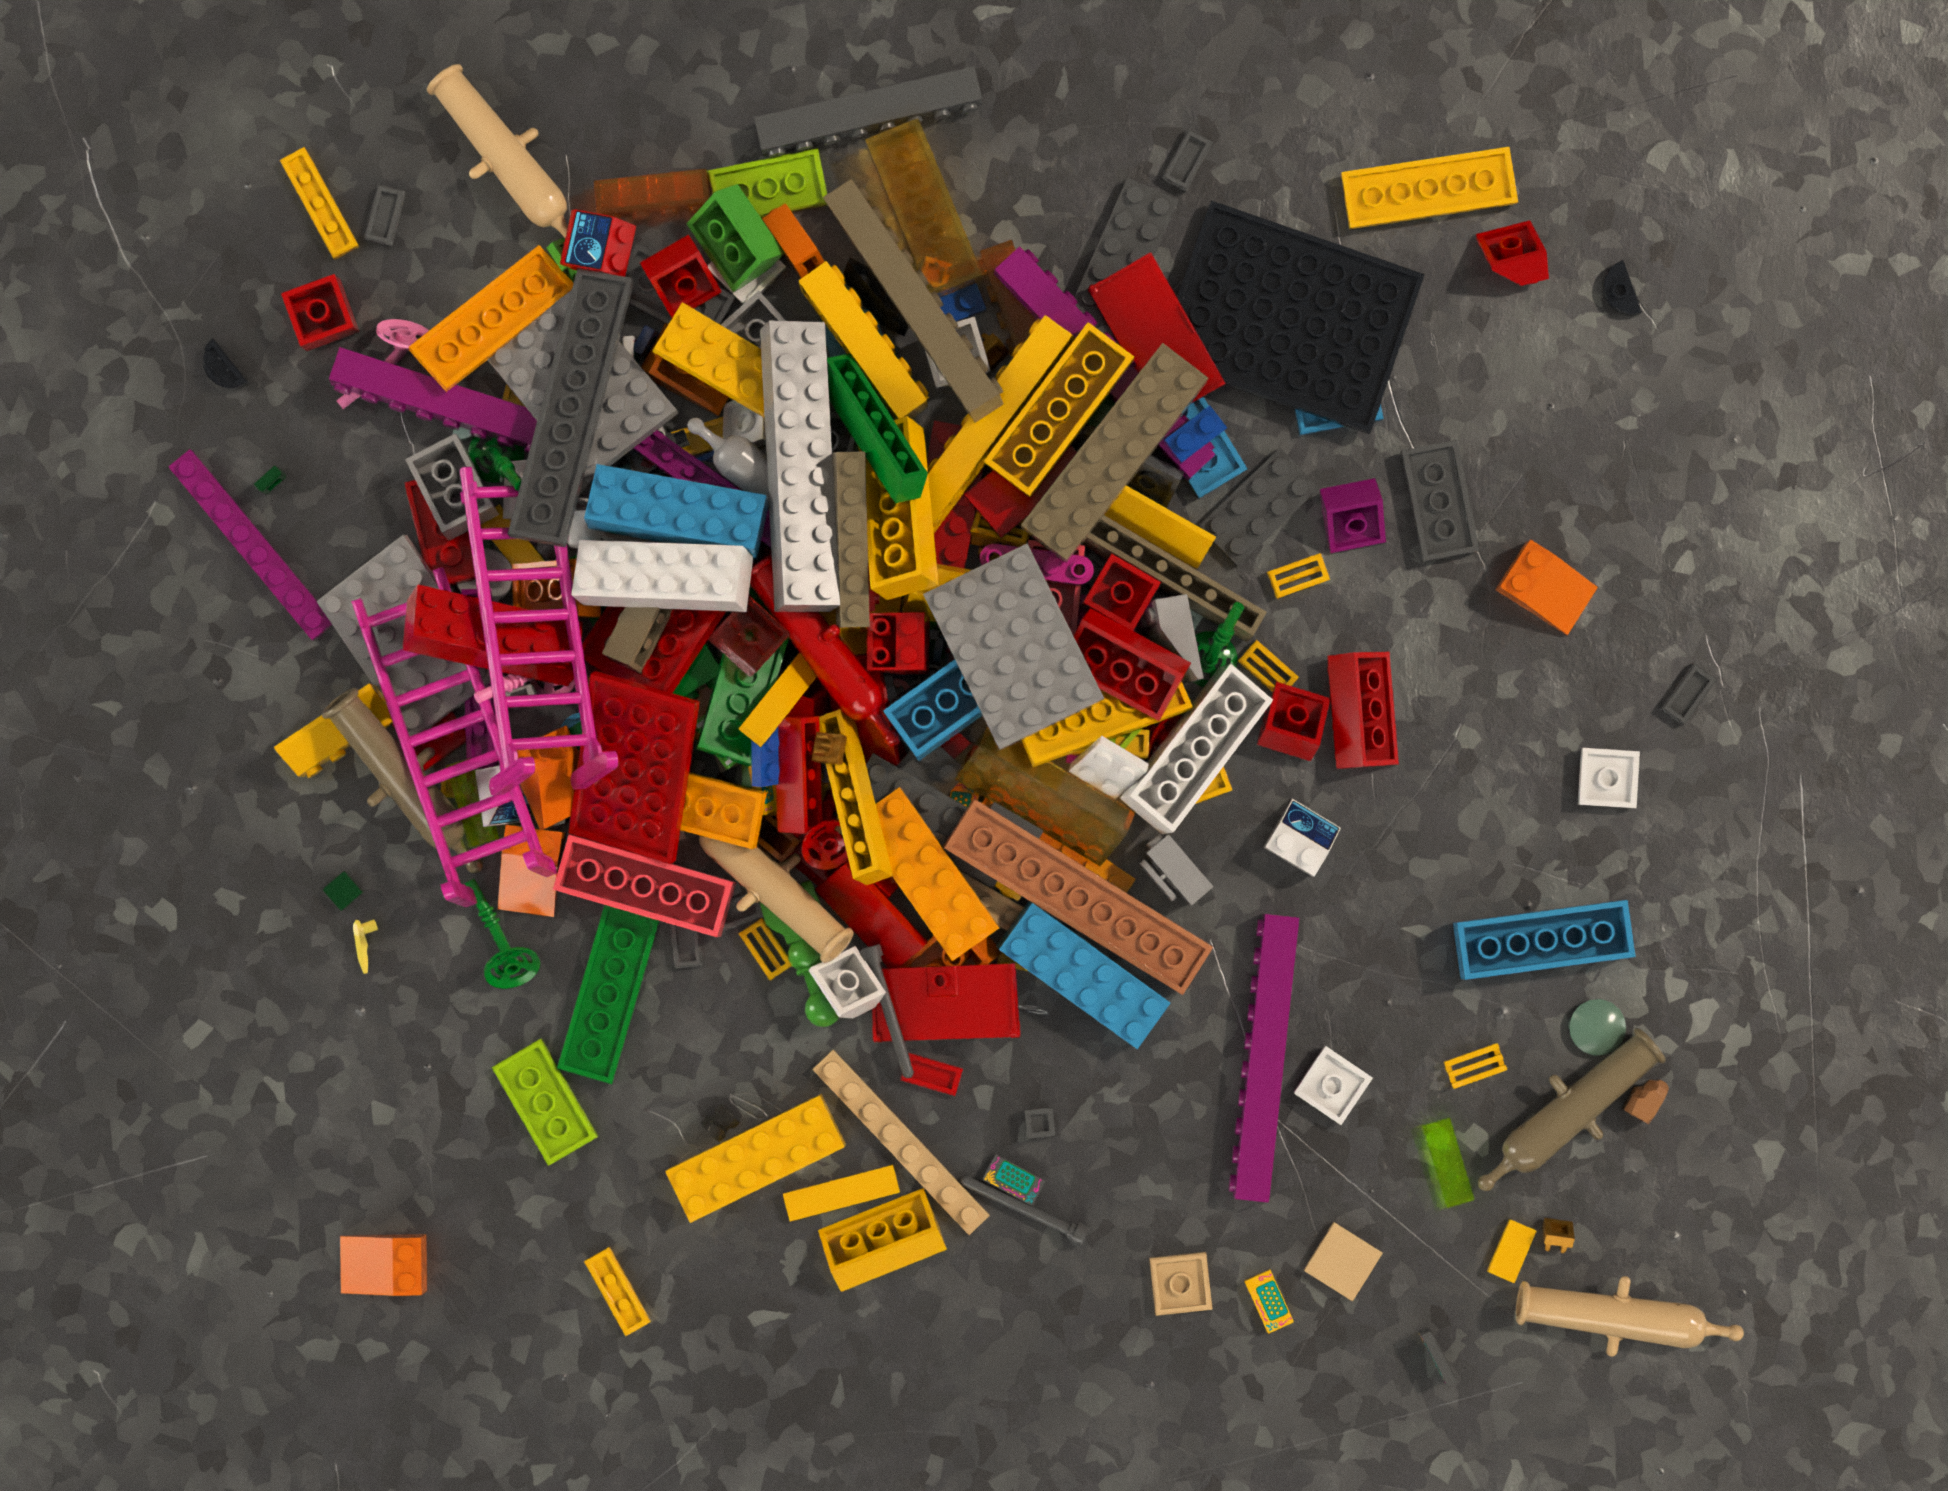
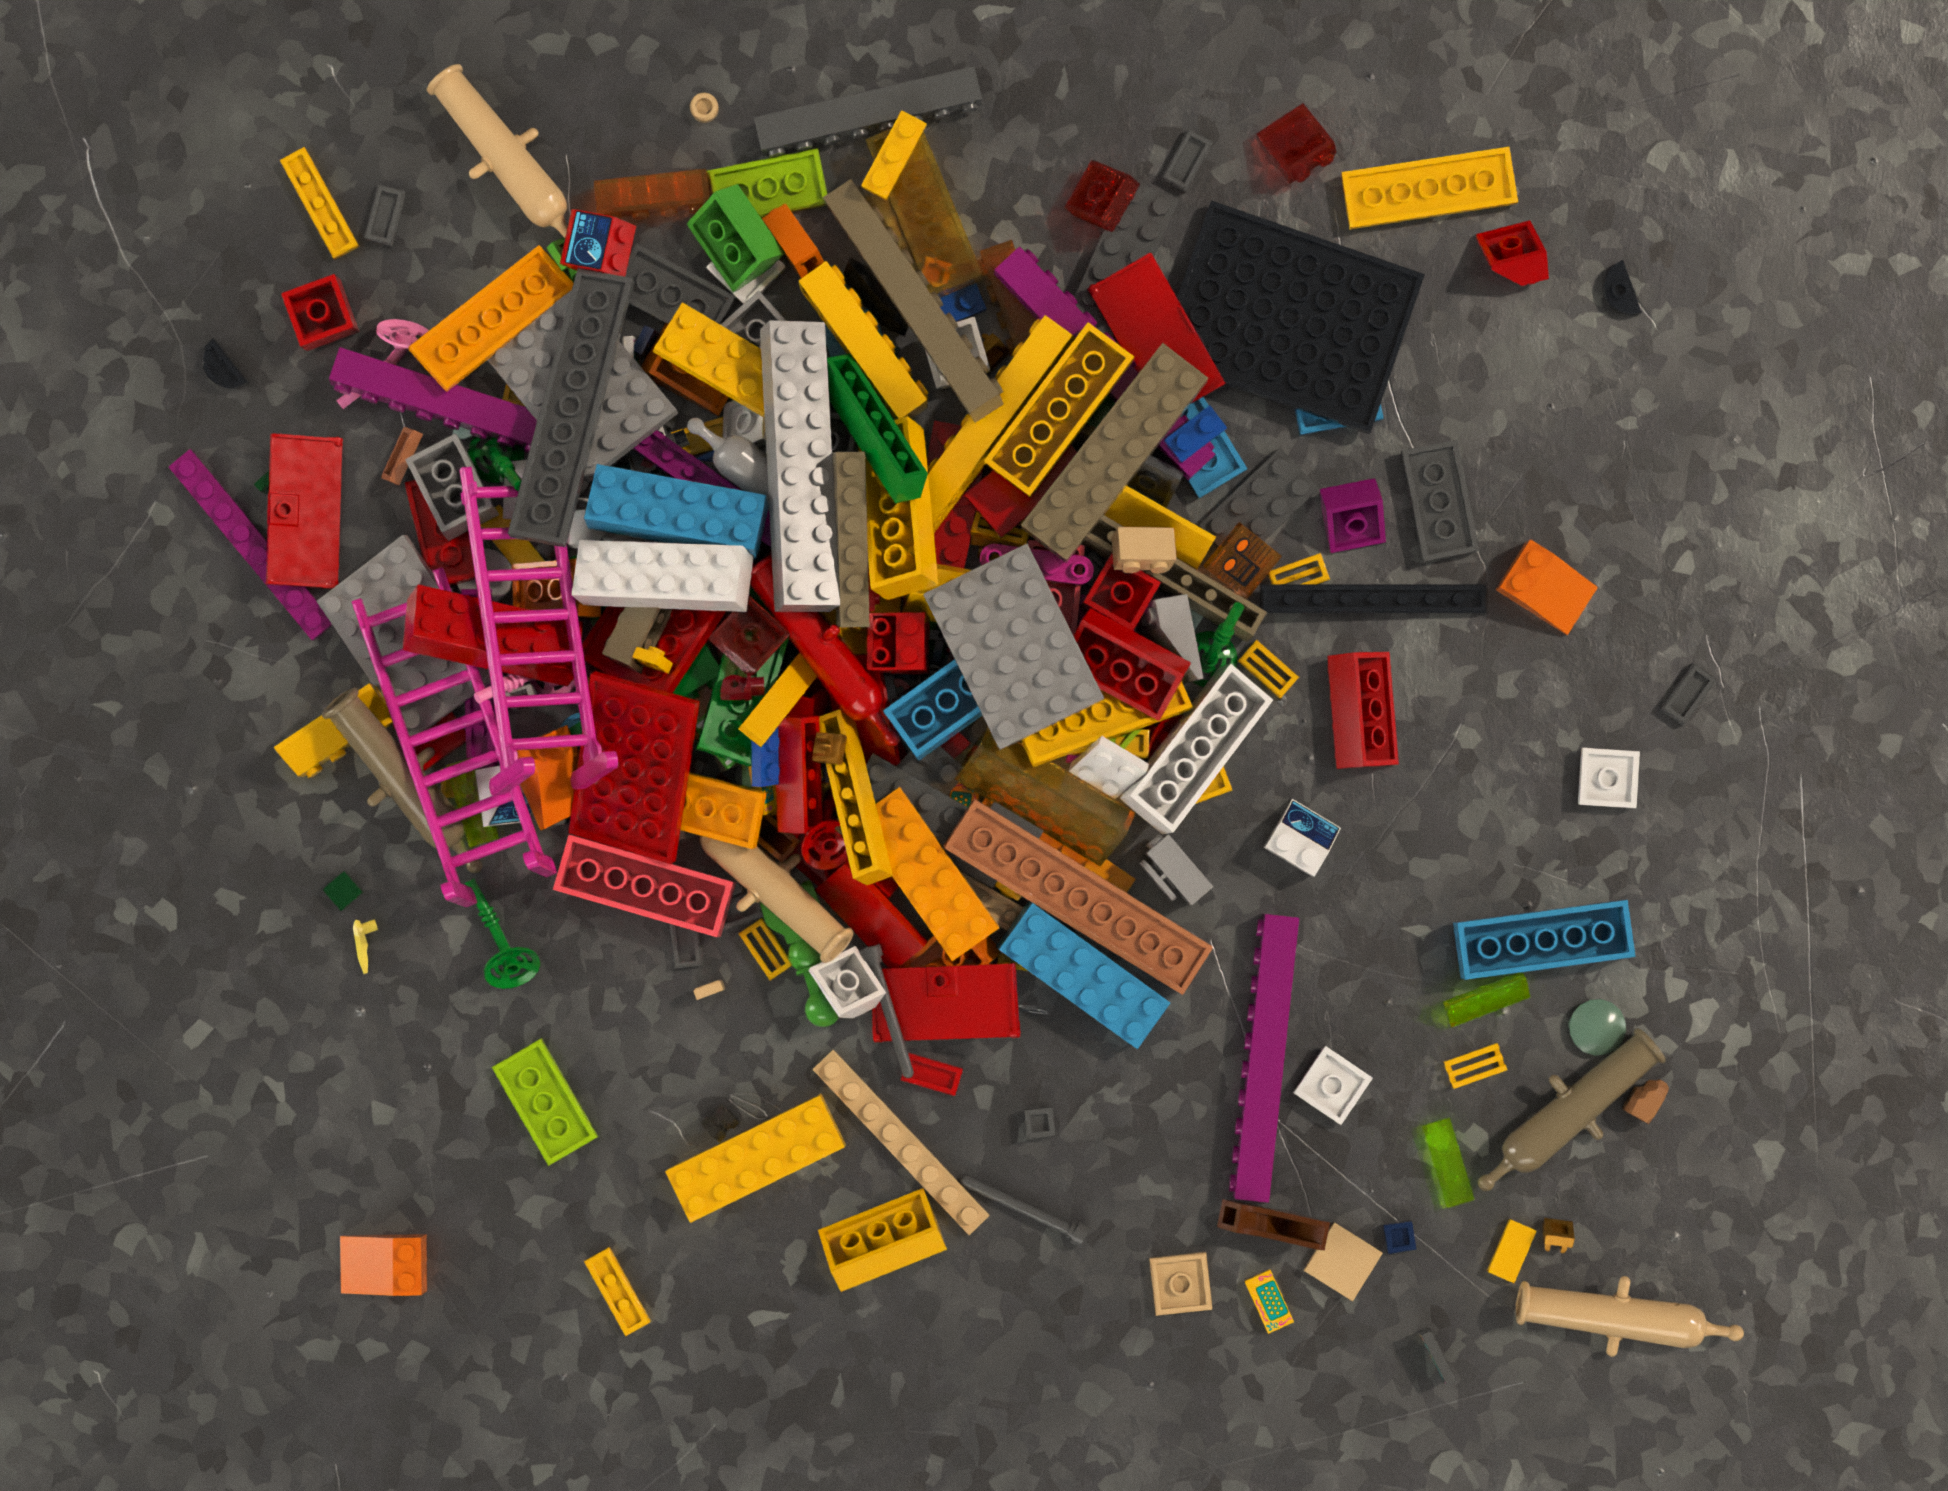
(304, 511): none -> red door
(404, 448): none -> nougat tile
(524, 889): orange slope -> none
(608, 994): green plate -> none
(653, 659): none -> yellow plate
(680, 275): red slope -> none
(704, 107): none -> tan tile
(709, 989): none -> tan tile
(742, 688): none -> dark red piece
(841, 1192): yellow tile -> none
(894, 155): none -> yellow plate
(1013, 1179): tile -> none
(1102, 195): none -> clear red brick
(1143, 549): none -> tan brick
(1242, 561): none -> clear orange tile
(1273, 1224): none -> reddish brown arch
(1294, 721): red slope -> none
(1297, 144): none -> clear red plate
(1373, 598): none -> black tile
(1399, 1236): none -> dark blue tile
(1486, 999): none -> clear neon green plate

